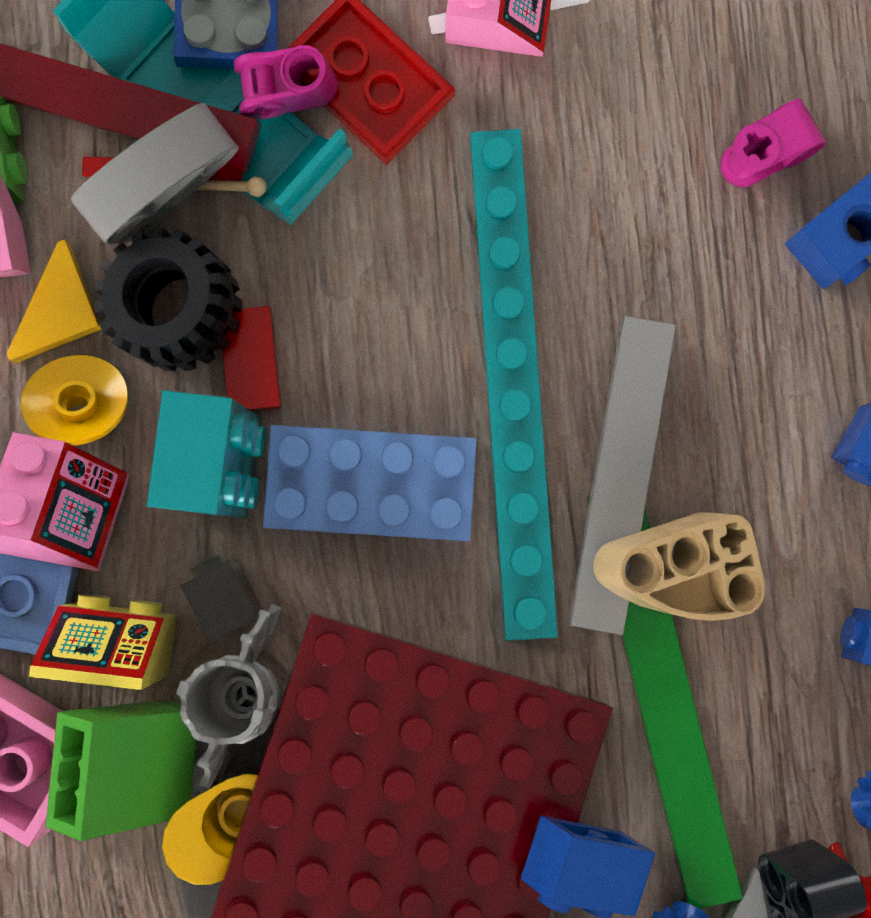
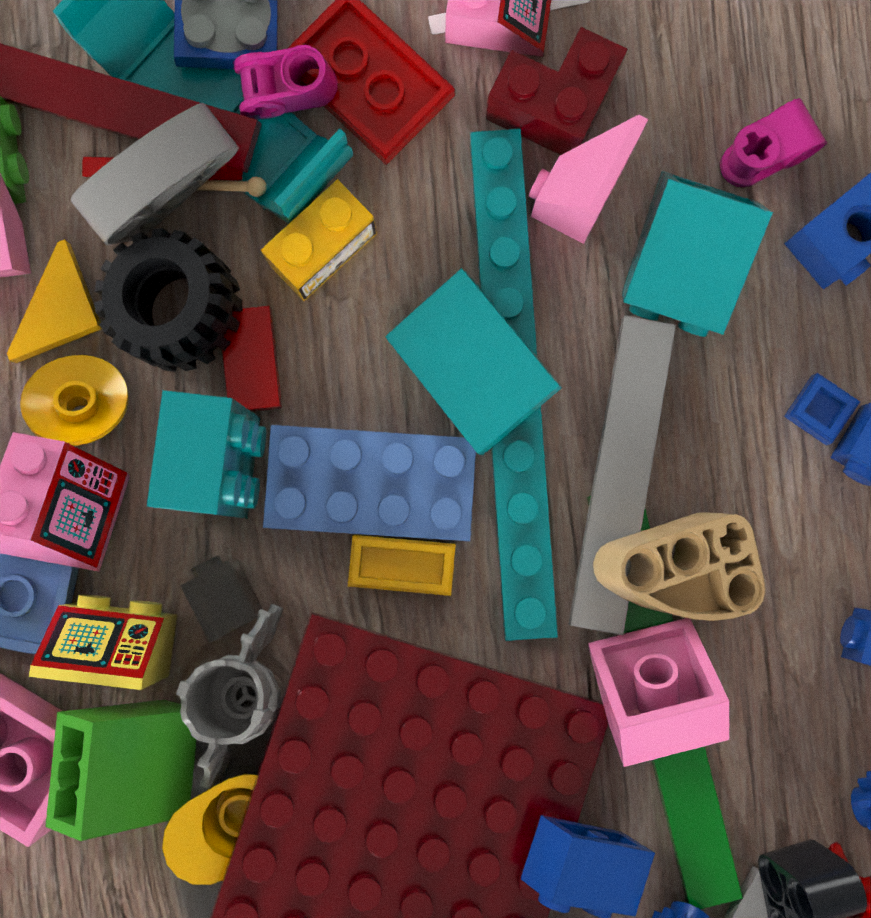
(320, 240): none -> yellow brick
(401, 565): none -> yellow tile
(472, 362): none -> teal tile
(554, 105): none -> dark red brick
(583, 180): none -> bright pink slope
(660, 691): none -> bright pink slope
(694, 254): none -> teal slope
(822, 409): none -> blue tile

